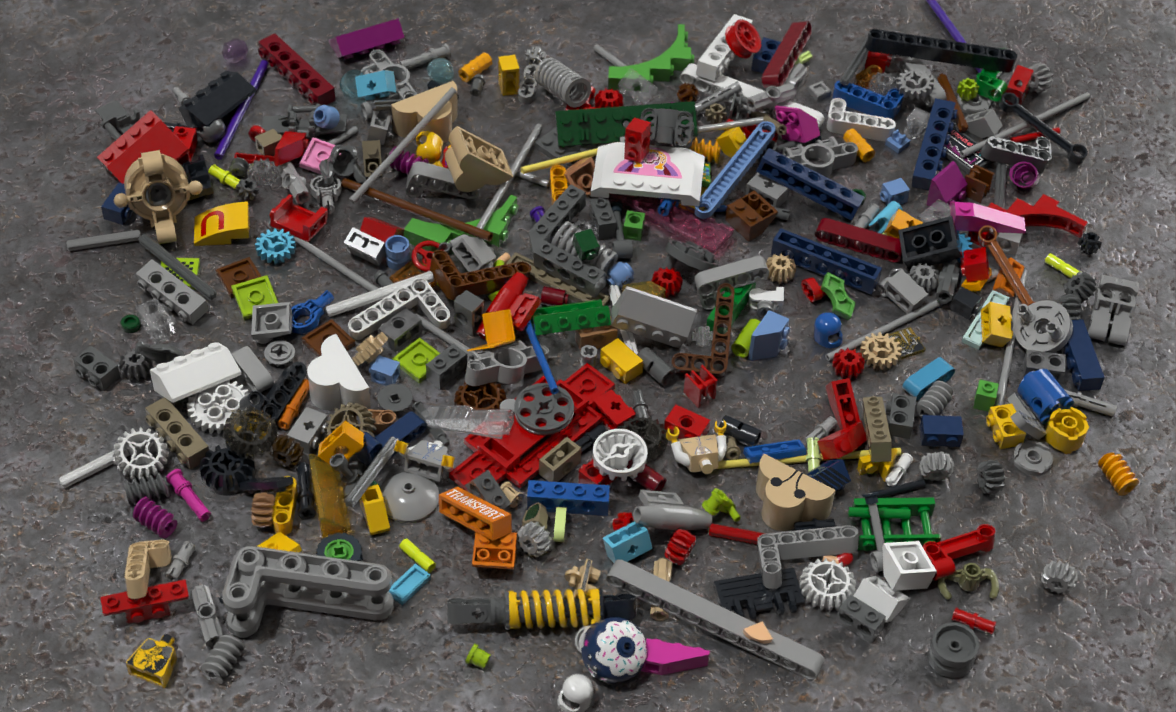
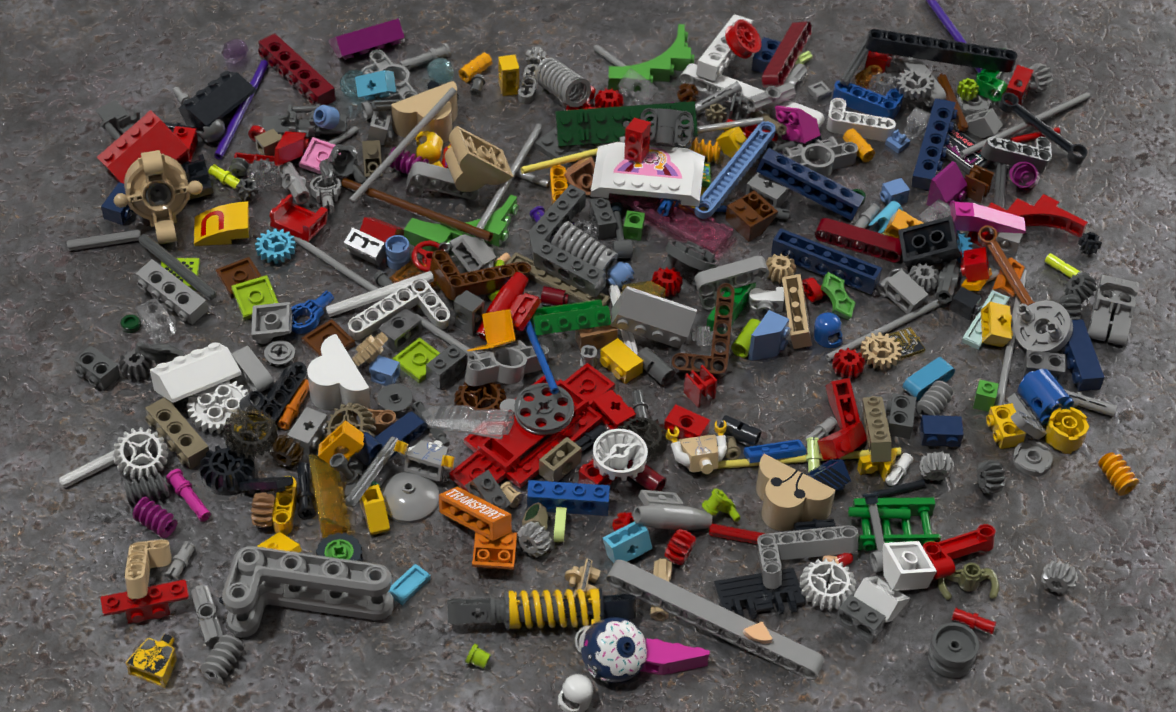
(416, 554): neon yellow piece -> none
(586, 244): dark green brick -> none
(797, 311): none -> tan brick

